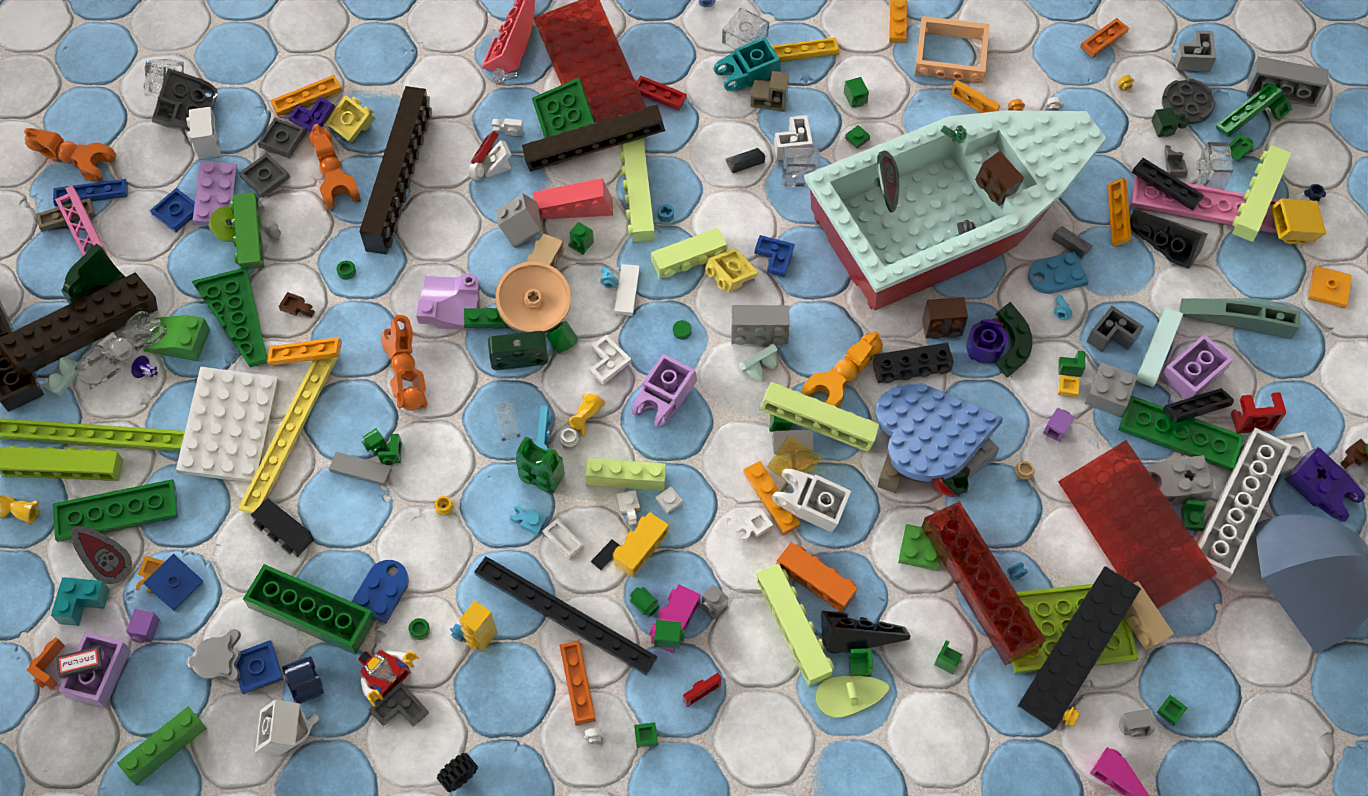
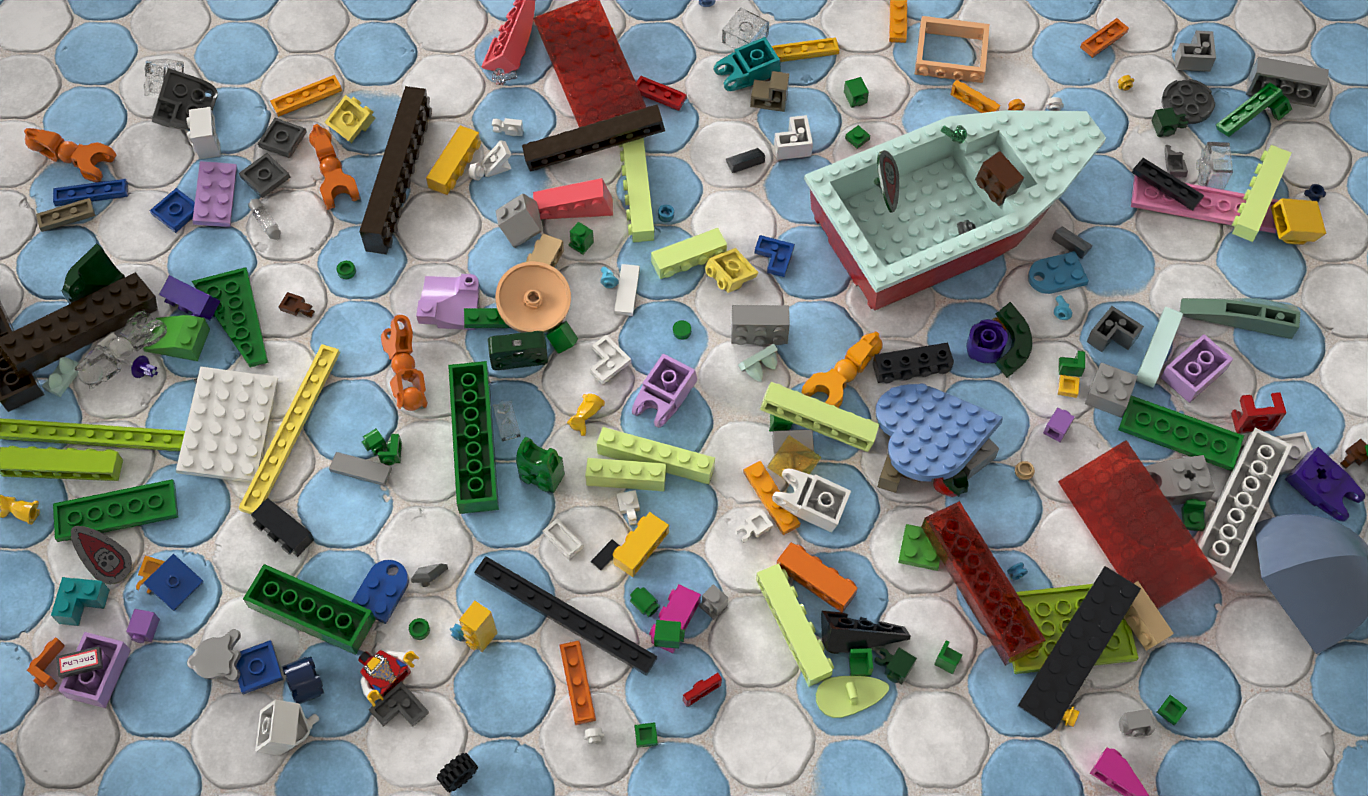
(84, 219): bright pink fence -> none
(161, 745): bright green brick -> none
(188, 298): none -> dark purple brick
(218, 224): lime plate -> none
(247, 231): bright green brick -> none
(304, 351): light orange plate -> none
(318, 115): dark purple plate -> none
(428, 573): none -> dark grey piece
(443, 500): yellow plate -> none
(453, 160): none -> yellow brick
(473, 438): none -> green brick
(485, 147): red plate -> none
(531, 521): medium azure plate -> none
(544, 434): medium azure plate -> none
(563, 108): green plate -> none
(569, 437): white plate -> none
(635, 448): none -> yellowish green brick
(669, 500): white plate -> none
(797, 163): clear brick -> none
(898, 665): none -> dark green brick
(945, 317): reddish brown brick -> none
(1119, 212): light orange plate -> none
(1173, 240): black wedge -> none
(1198, 405): black plate -> none
(1240, 147): green bracket -> none
(1330, 286): light orange plate -> none

